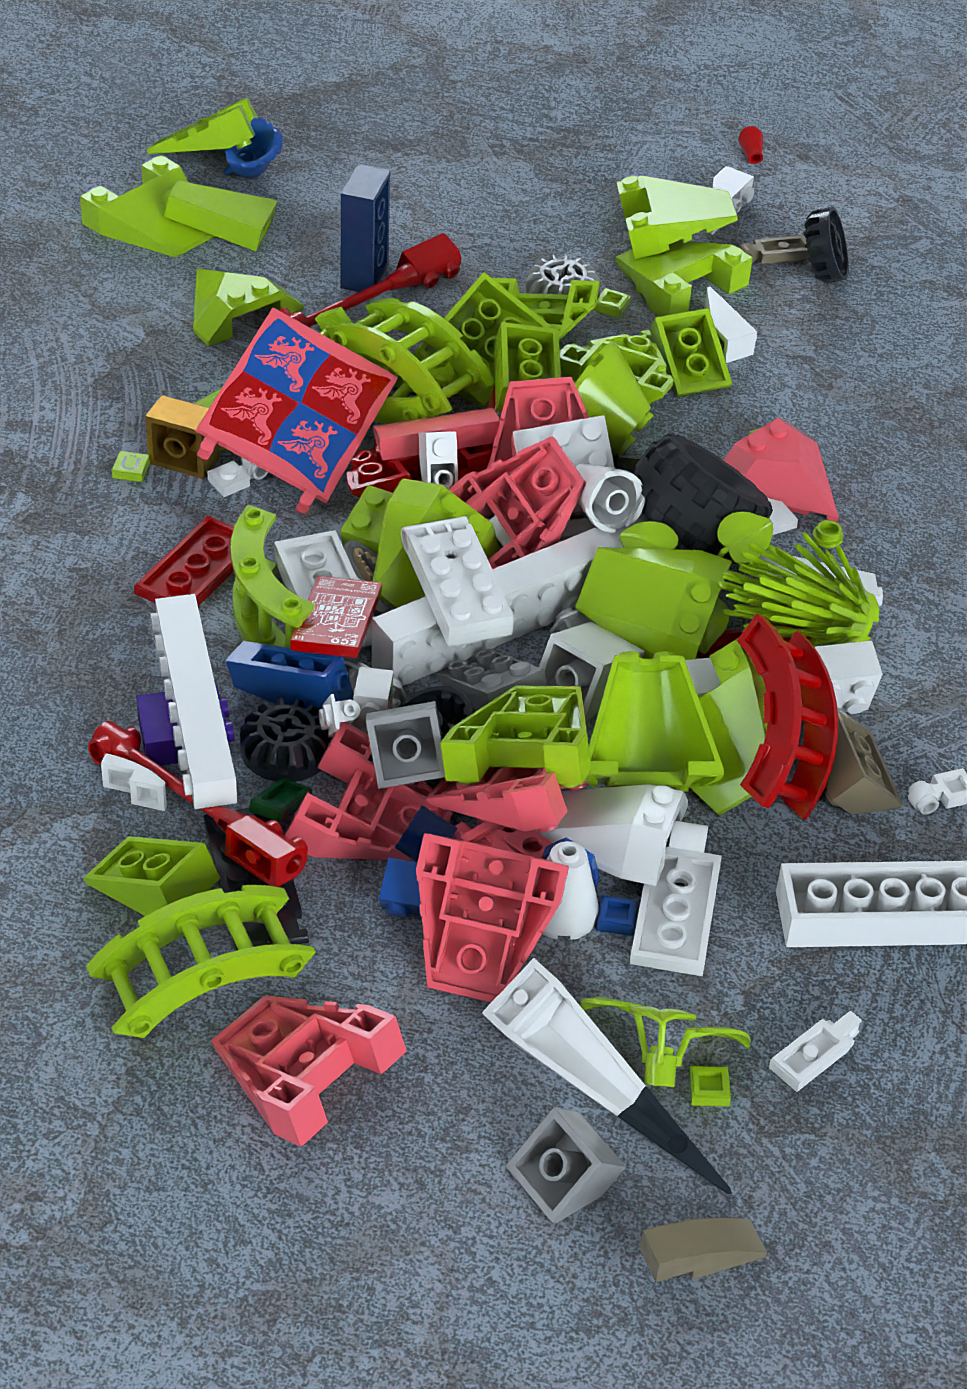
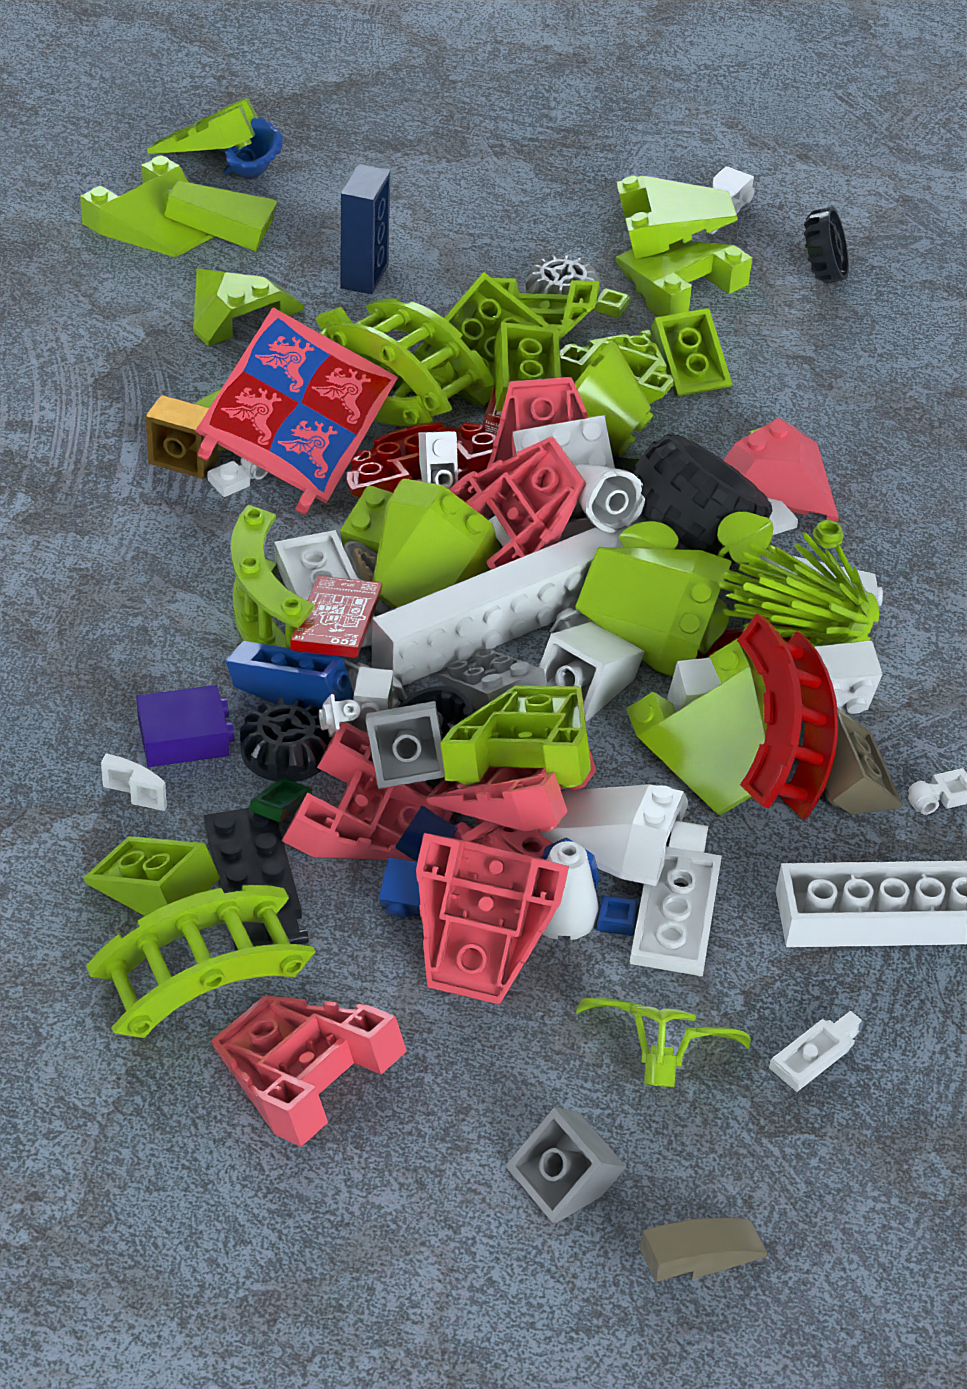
(130, 466): lime tile -> none
(193, 565): red tile -> none
(194, 704): white brick -> none
(249, 841): red bar -> none
(402, 438): coral slope -> none
(415, 267): red bar -> none
(458, 581): white hinge -> none
(558, 1033): white plate -> none
(652, 727): lime cone -> none
(709, 1086): lime tile -> none
(734, 332): white slope -> none
(752, 143): red cone -> none
(777, 249): dark tan plate -> none

